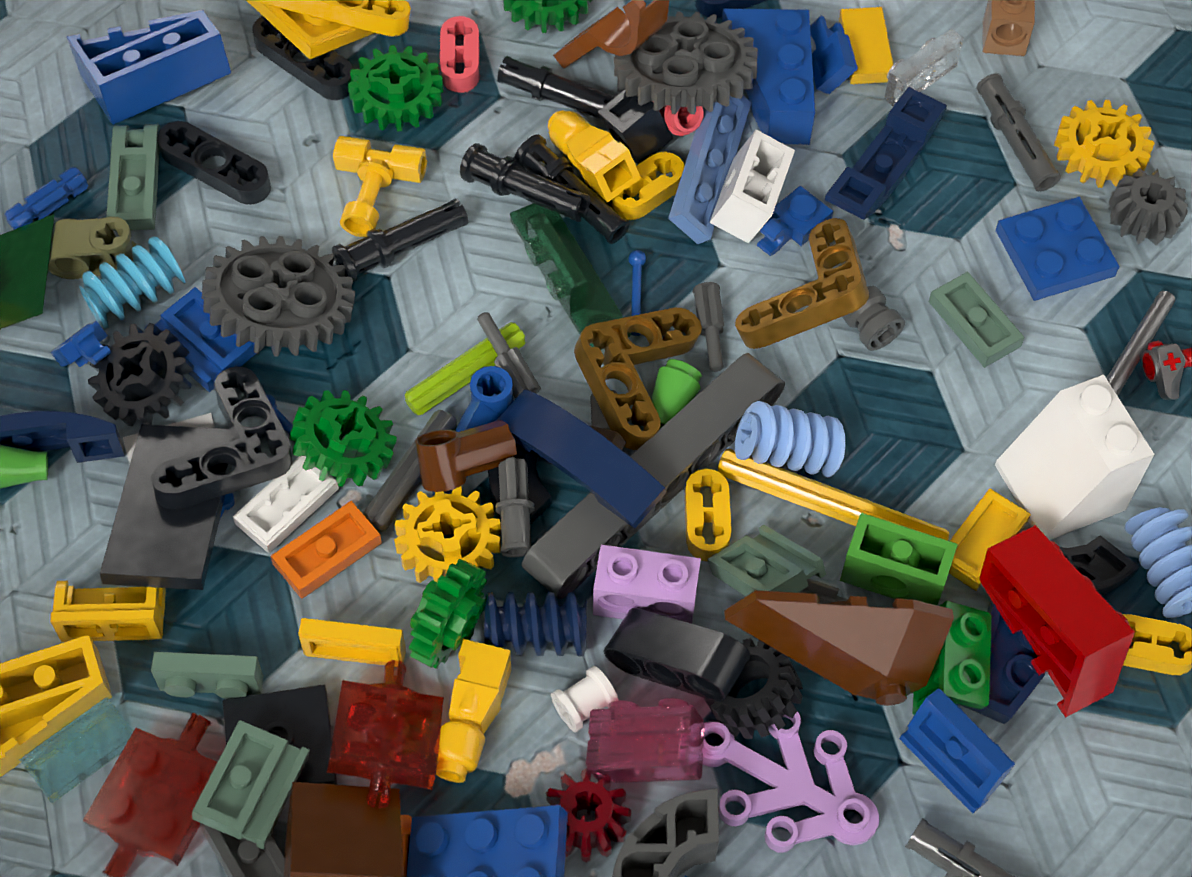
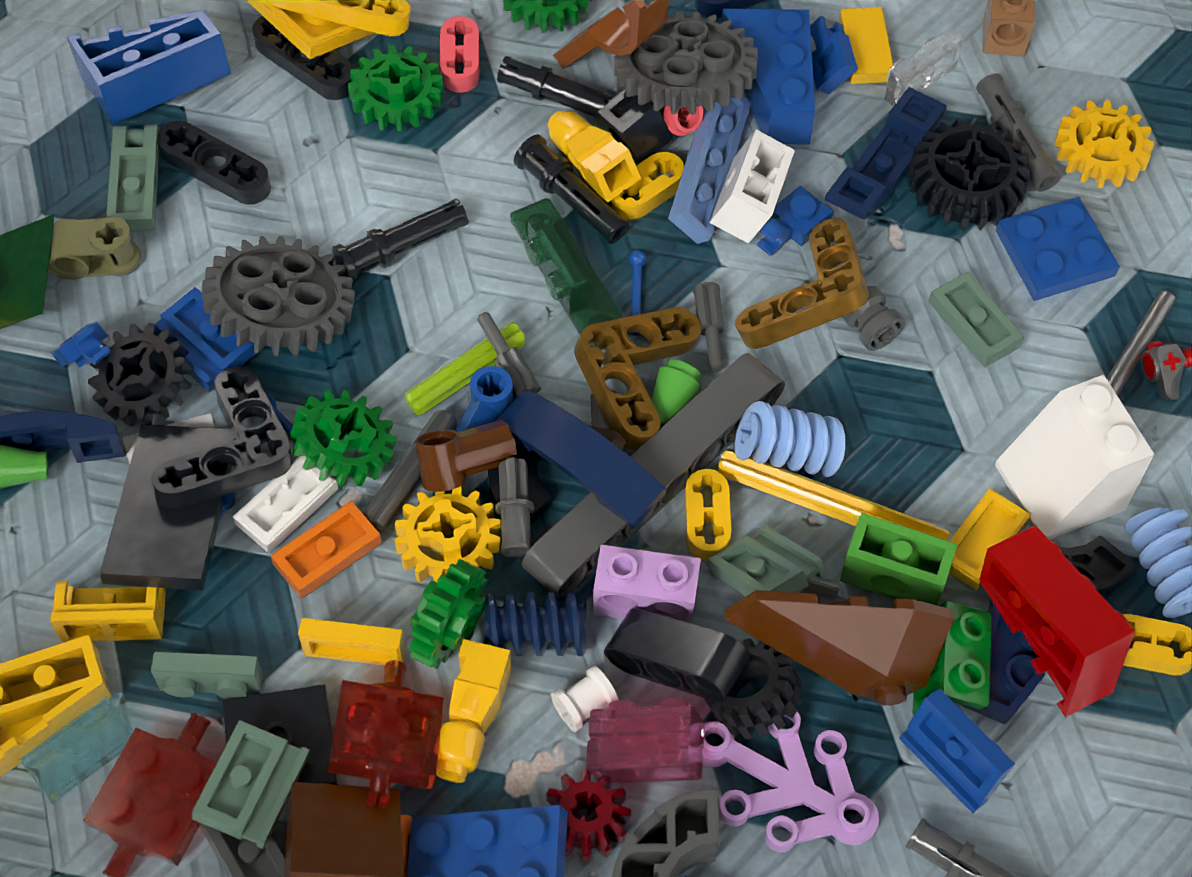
(47, 198): blue axle -> none
(130, 280): medium azure piece -> none
(376, 171): yellow bar -> none
(508, 177): black pin -> none
(992, 162): none -> black gear
(1147, 206): dark grey gear -> none

